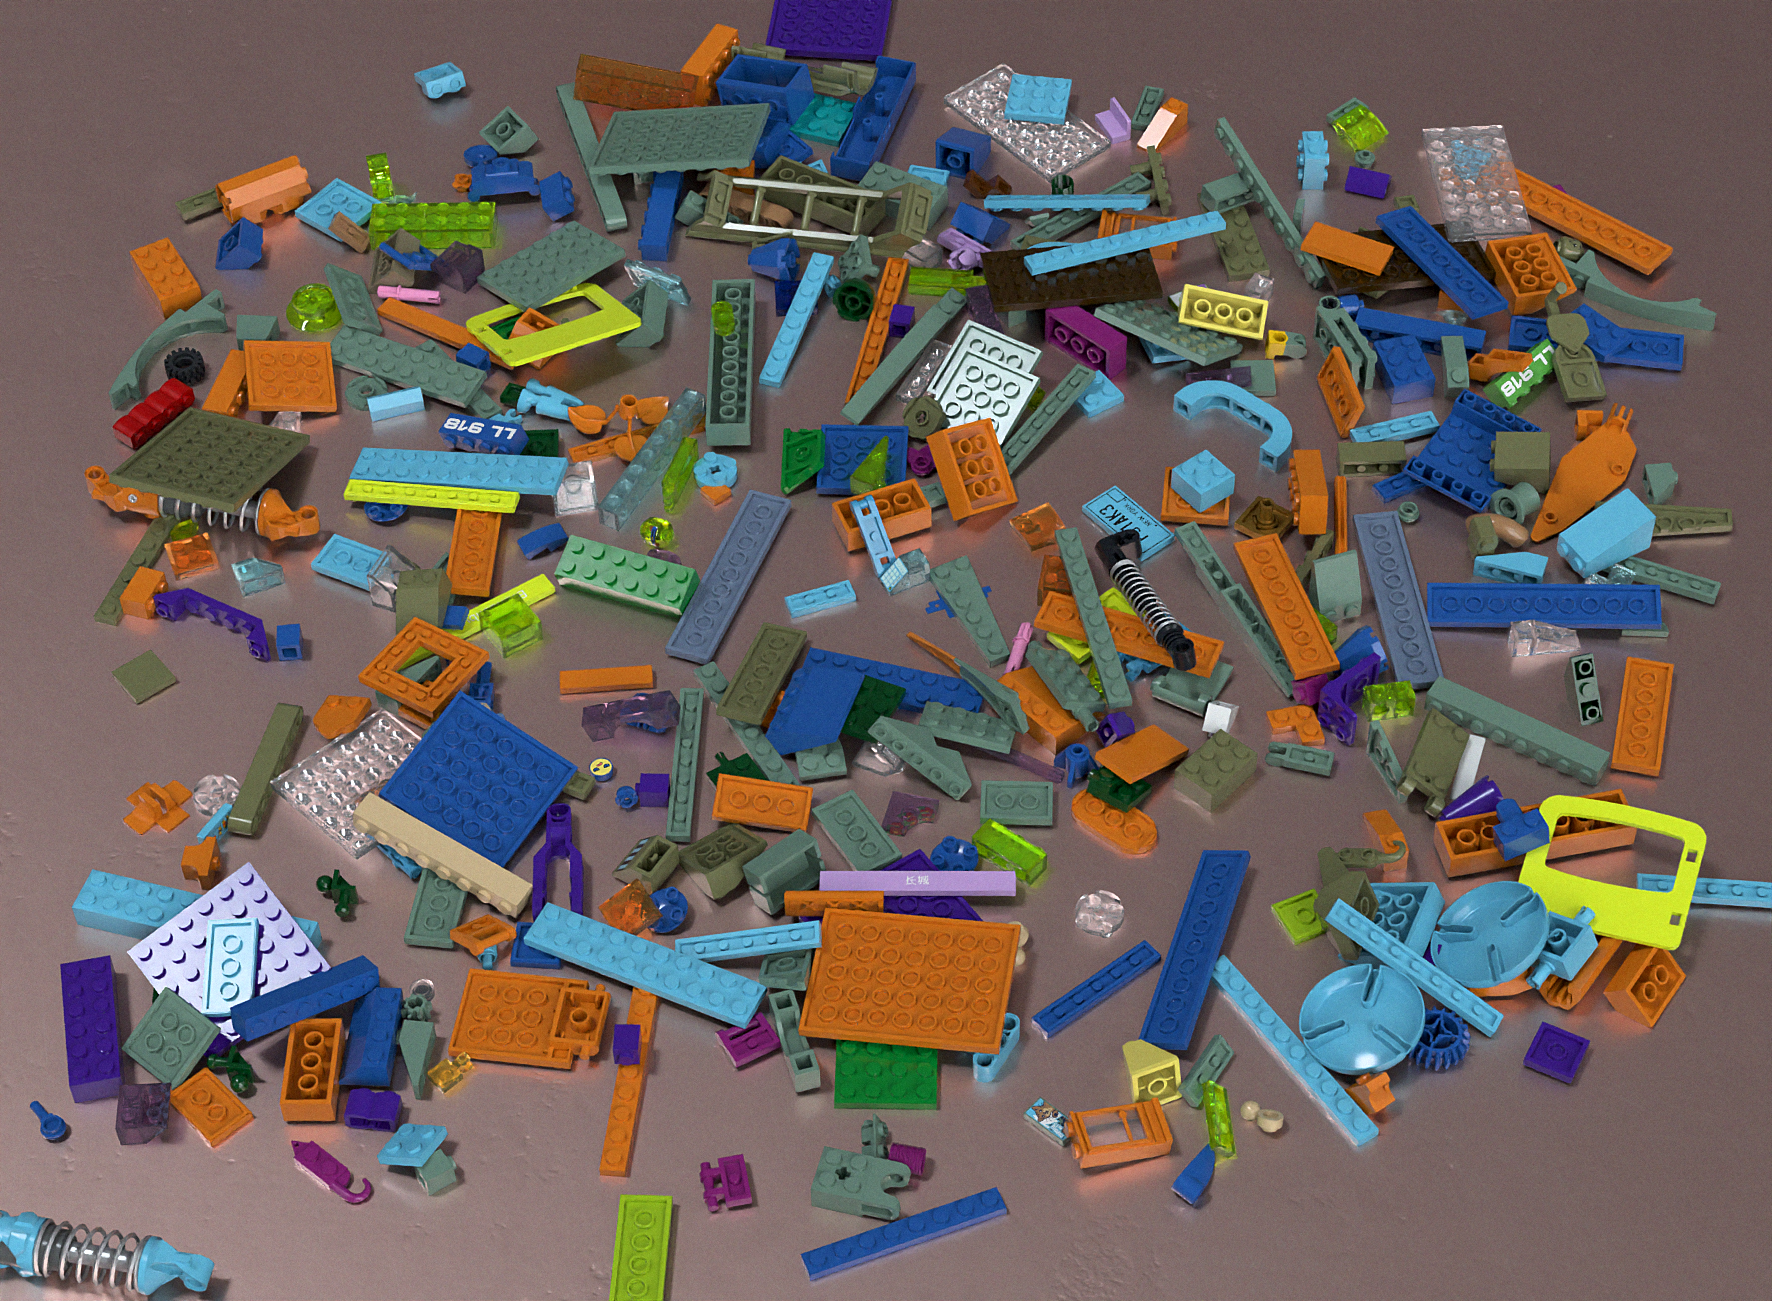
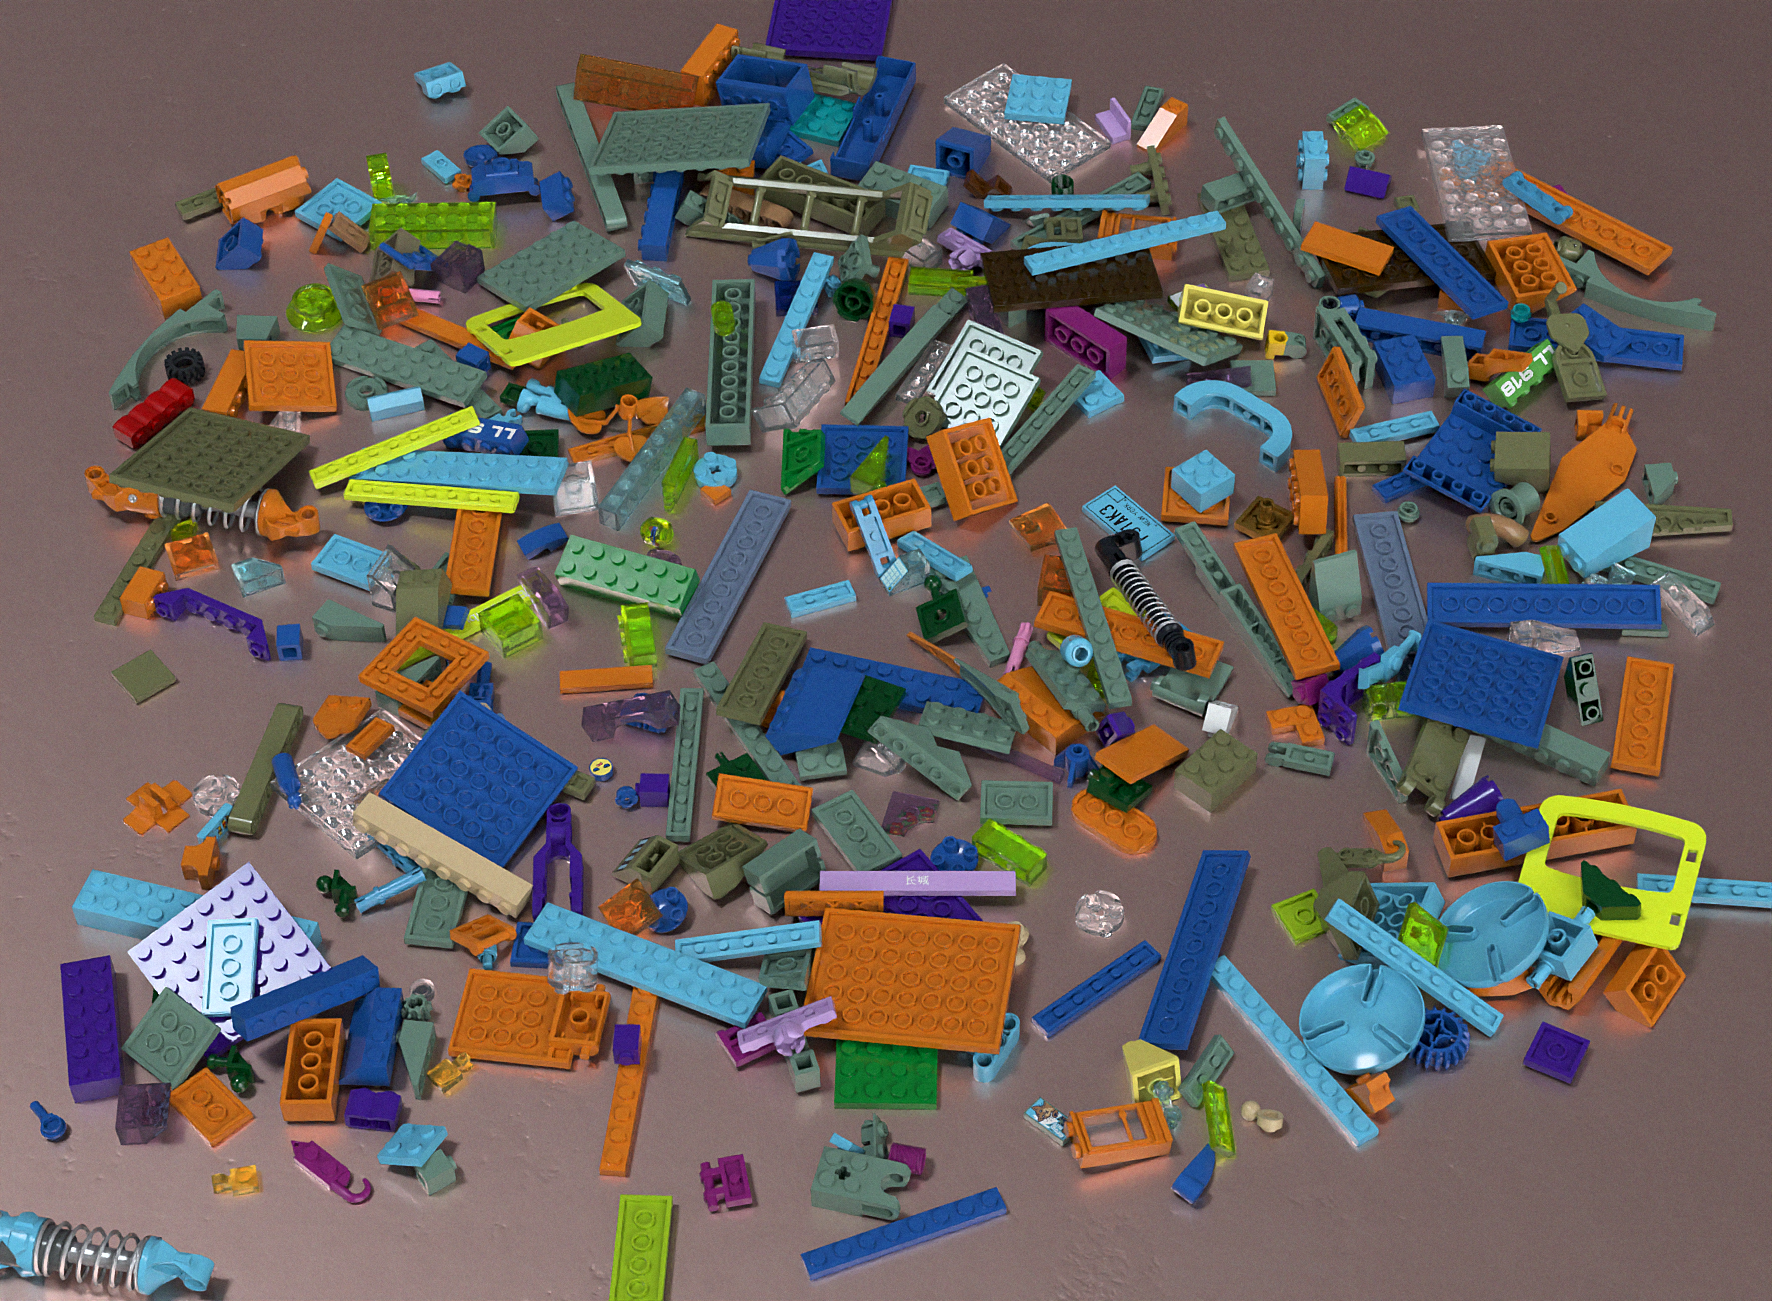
(241, 1181): none -> clear yellow plate
(287, 778): none -> blue wheel
(321, 233): none -> orange tile
(346, 624): none -> sand green slope
(370, 738): none -> orange tile
(389, 300): none -> clear orange brick
(394, 447): none -> neon yellow tile
(394, 887): none -> dark azure pin
(441, 166): none -> medium azure plate
(544, 597): none -> slope
(572, 968): none -> clear brick
(602, 384): none -> dark green brick
(637, 635): none -> clear neon green brick
(787, 1029): none -> lavender plate
(795, 397): none -> clear wedge
(815, 344): none -> clear slope
(844, 1144): none -> medium azure plate
(930, 612): none -> dark green plate
(938, 557): none -> medium azure tile
(1069, 227): none -> olive plate
(1076, 650): none -> medium azure head
(1171, 1112): none -> clear light blue bar
(1390, 662): none -> medium azure plate
(1423, 933): none -> clear neon green tile
(1481, 684): none -> blue plate
(1520, 313): none -> teal plate
(1537, 198): none -> dark azure plate
(1554, 564): none -> clear neon green tile
(1606, 896): none -> dark green slope
(1684, 604): none -> clear slope

